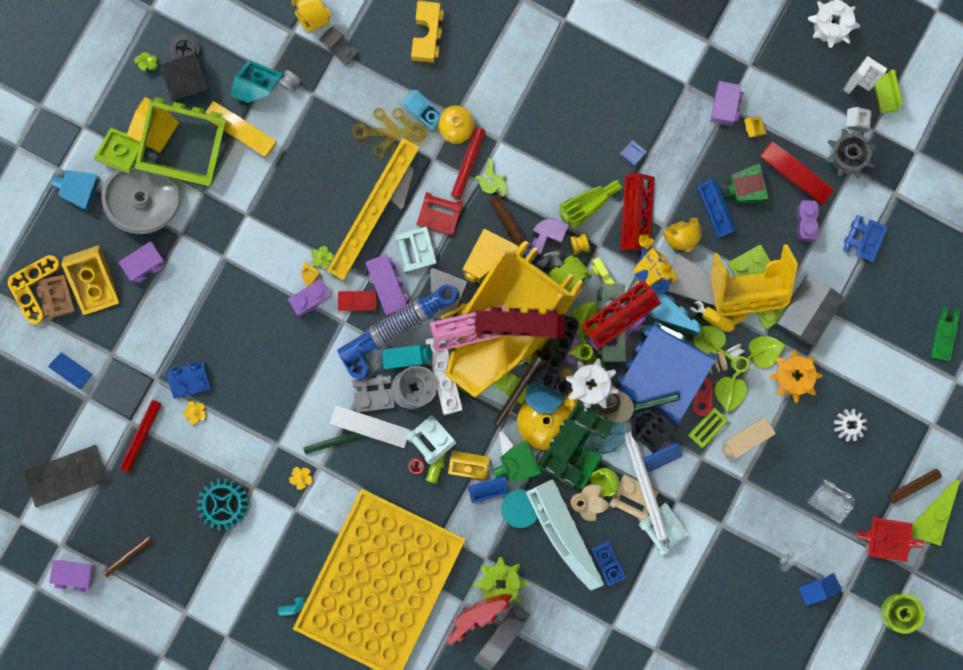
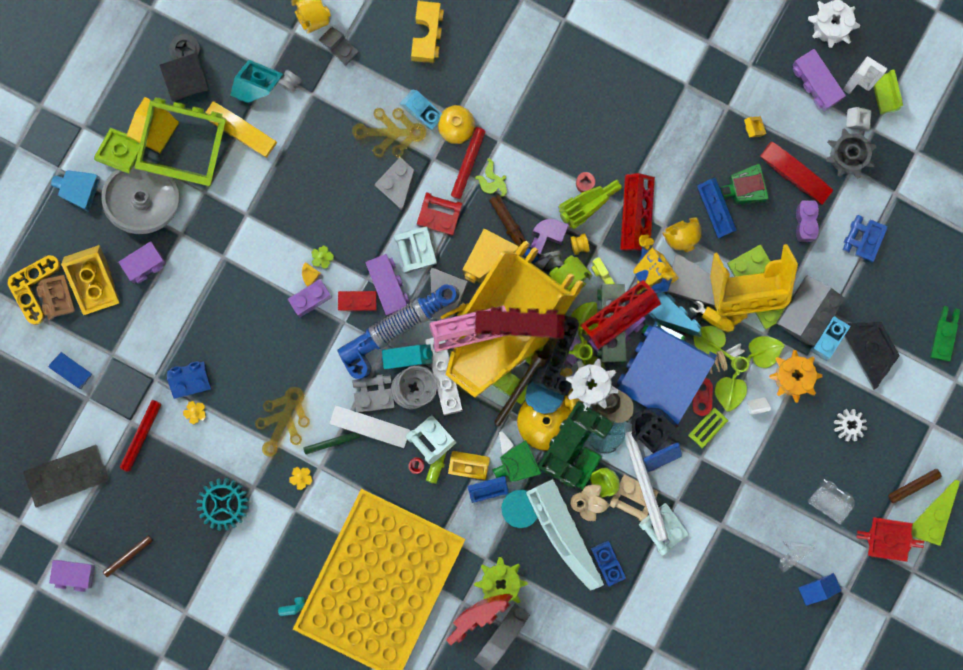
(146, 60): lime plant -> none
(284, 419): none -> clear yellow plant
(373, 209): yellow plate -> none
(584, 185): none -> wheel
(633, 153): tile -> none
(656, 402): dark green bar -> none
(726, 103): medium lavender brick -> none
(747, 439): tan window -> none
(758, 406): none -> white slope
(818, 80): none -> medium lavender brick
(830, 338): none -> medium azure slope
(872, 350): none -> black wing
(906, 603): lime brick -> none

